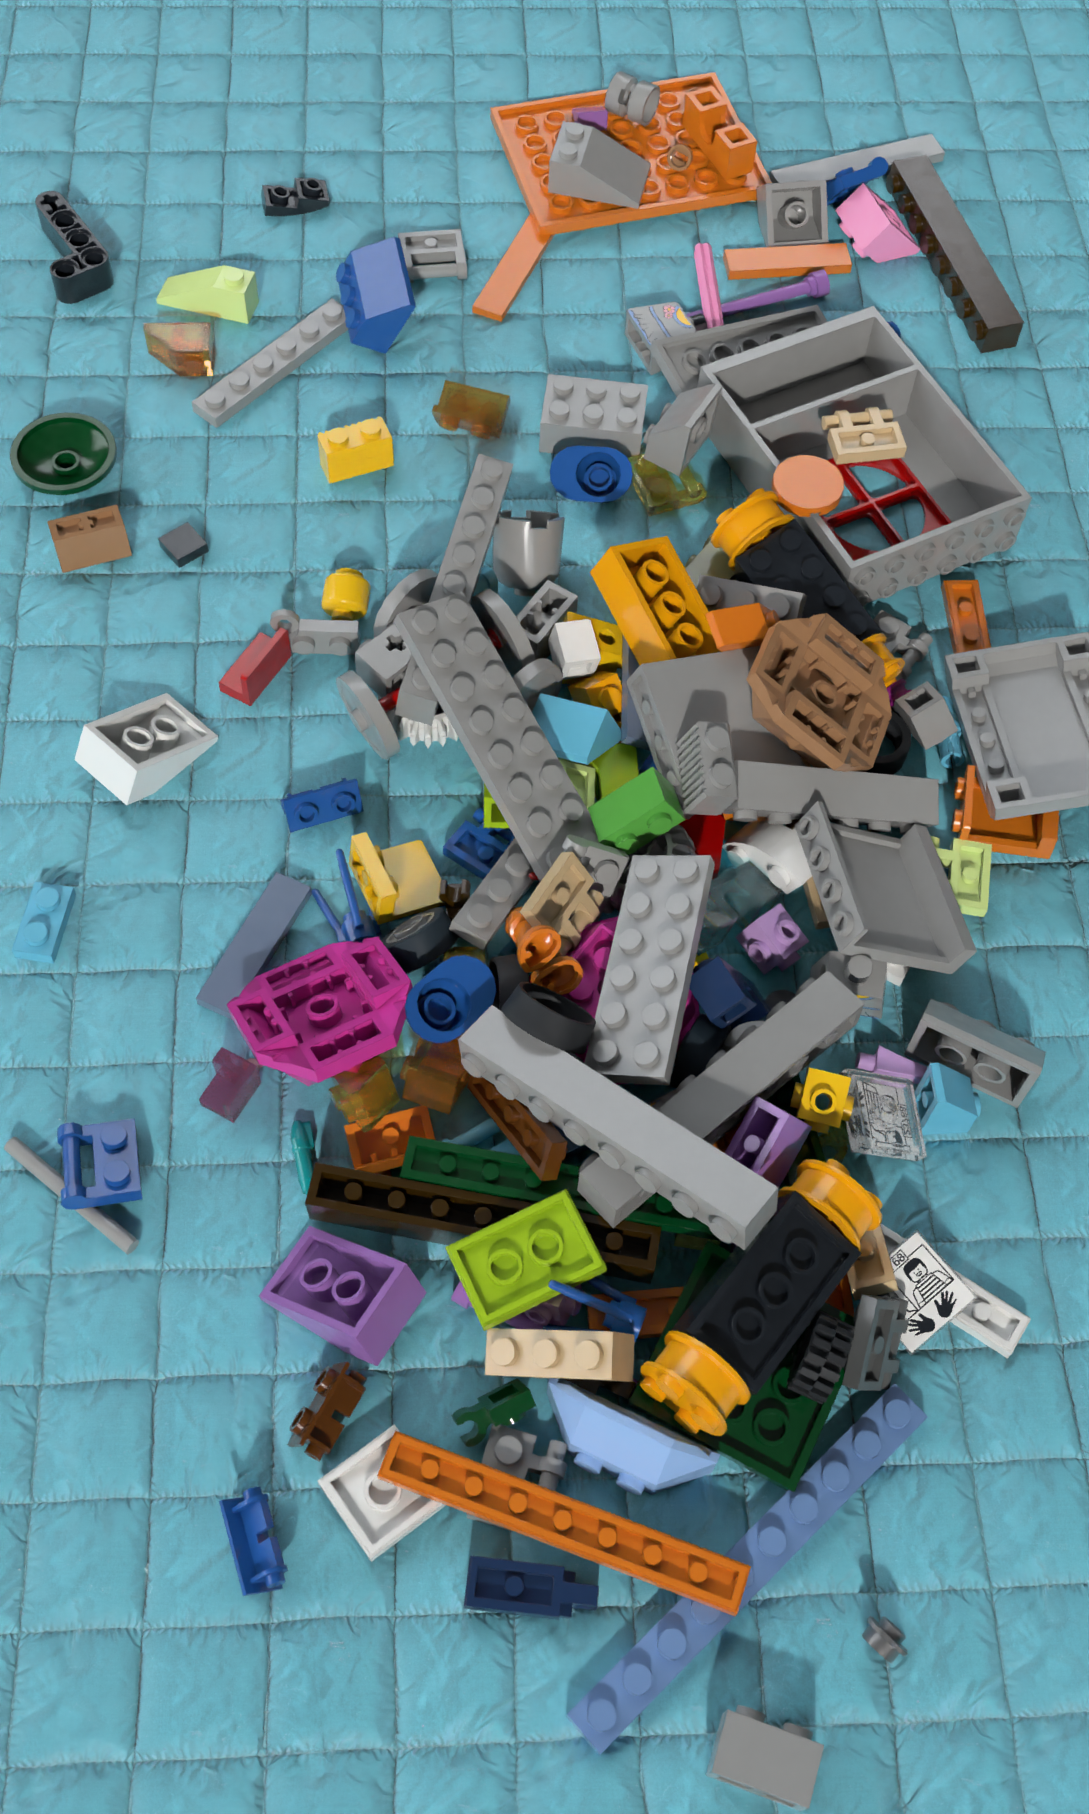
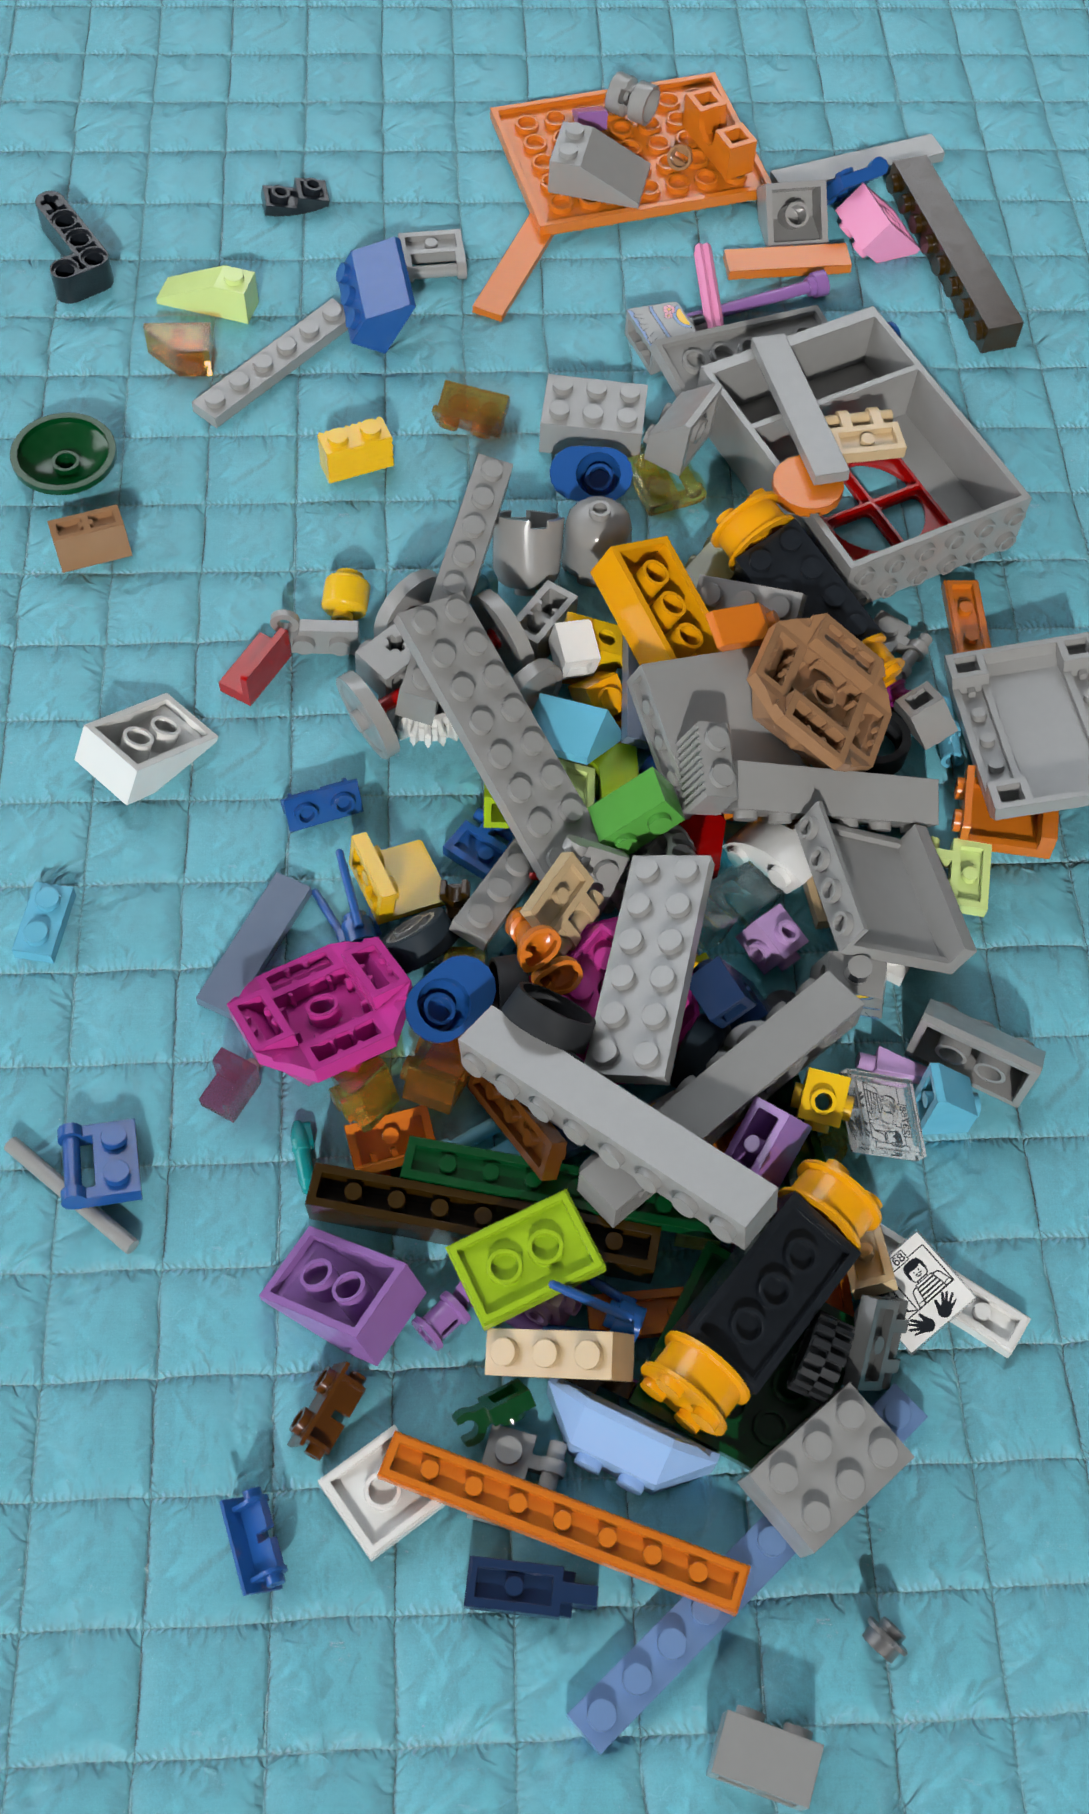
(183, 544): tile -> none
(441, 1320): none -> medium lavender bush
(589, 532): none -> light grey cylinder
(800, 409): none -> light grey tile
(825, 1470): none -> light grey brick

